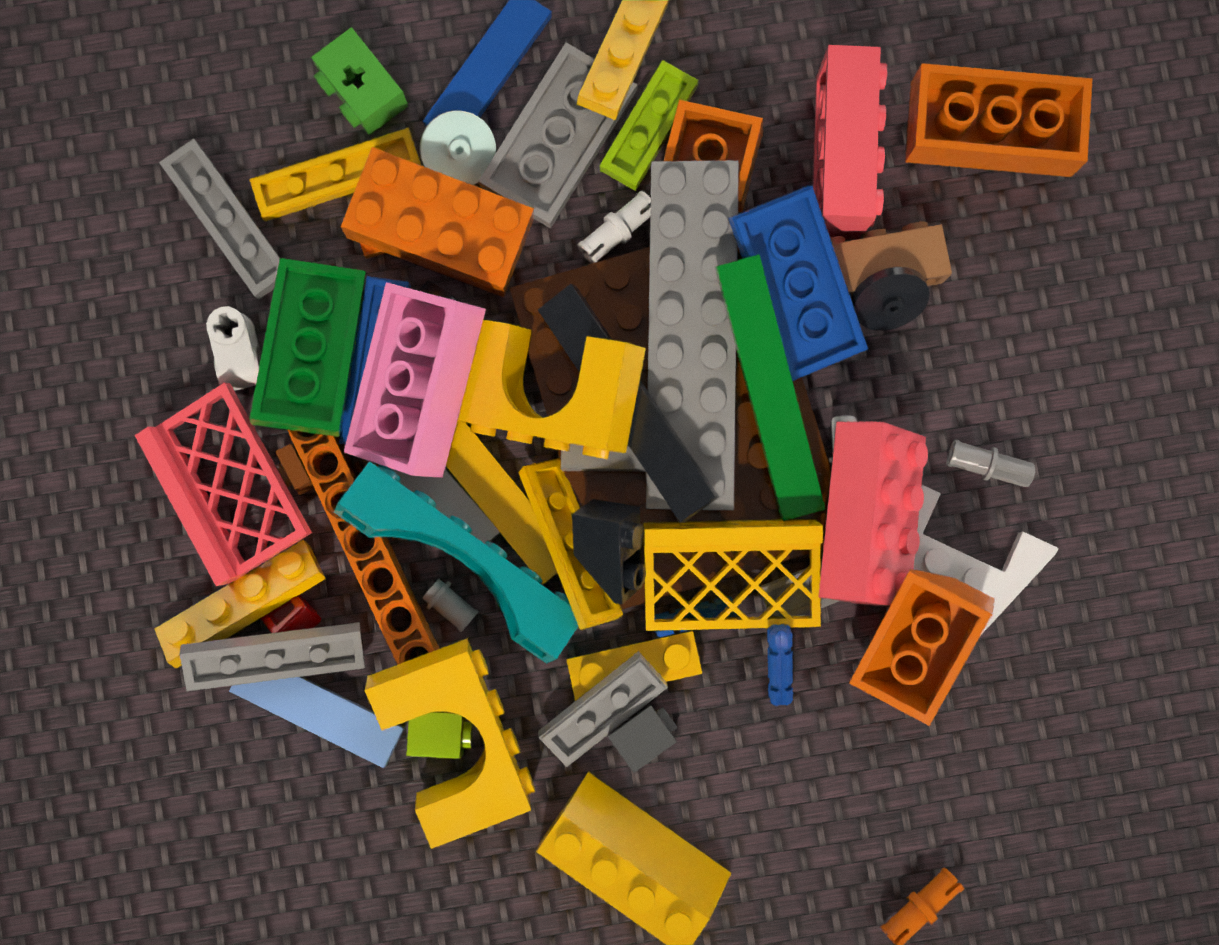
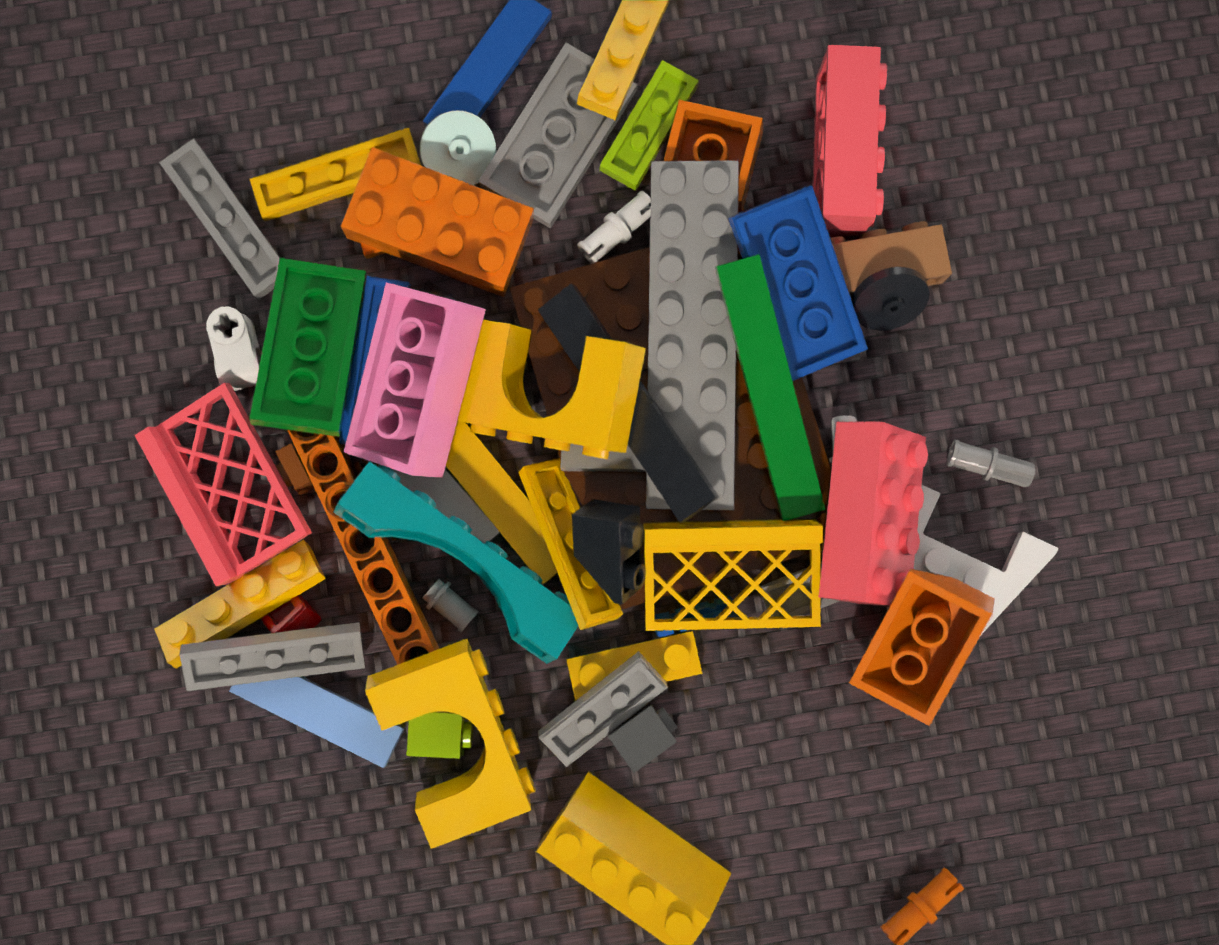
(351, 60): bright green brick -> none
(780, 664): blue axle -> none
(998, 120): orange brick -> none

